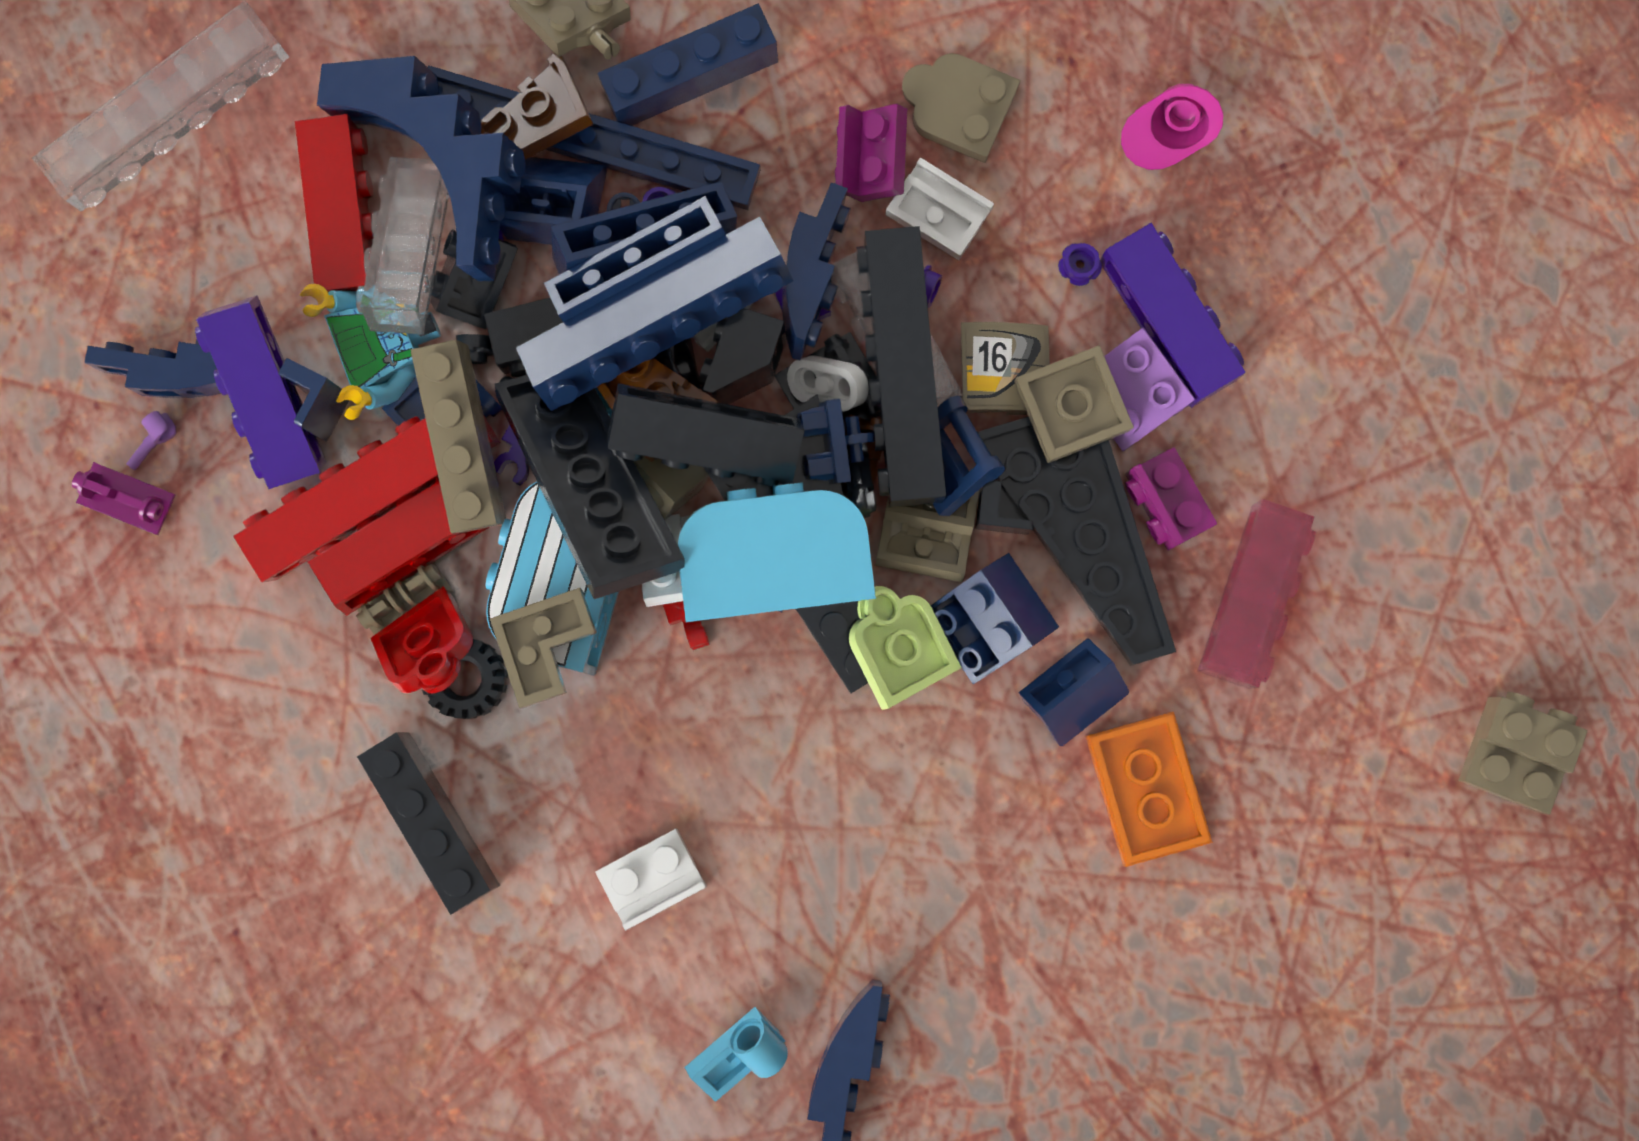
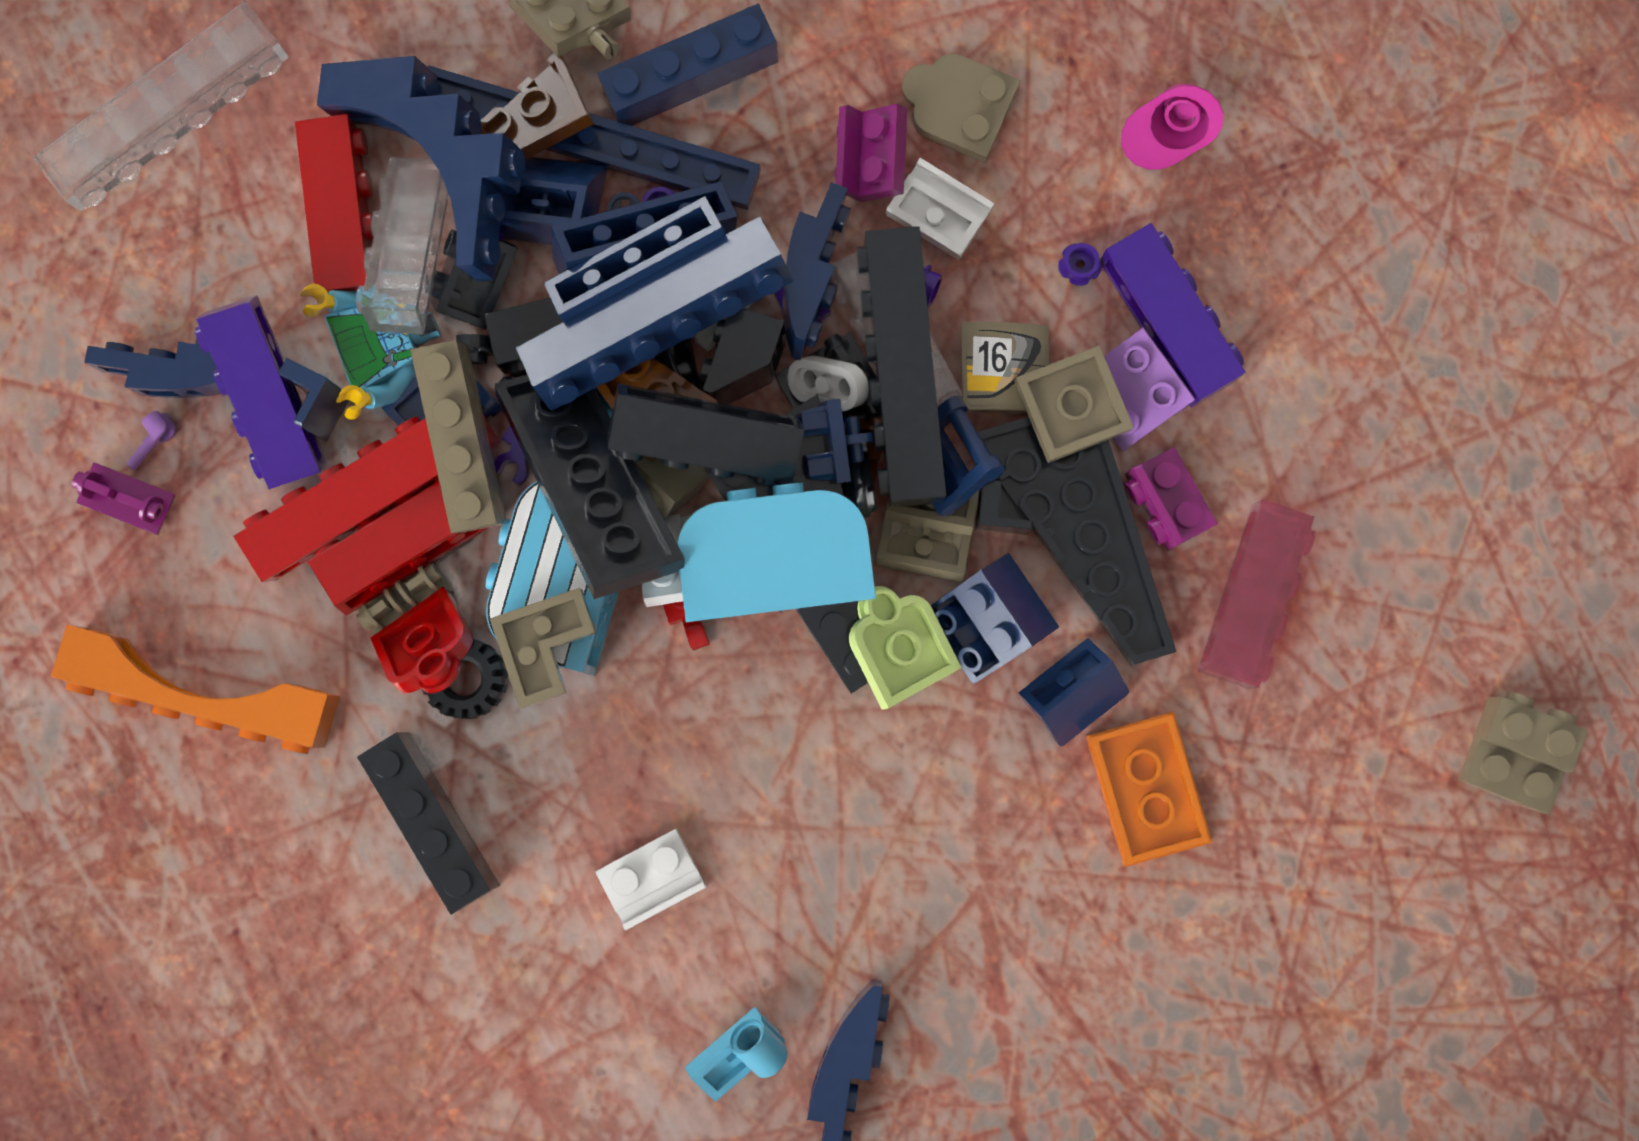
(112, 665): none -> orange arch

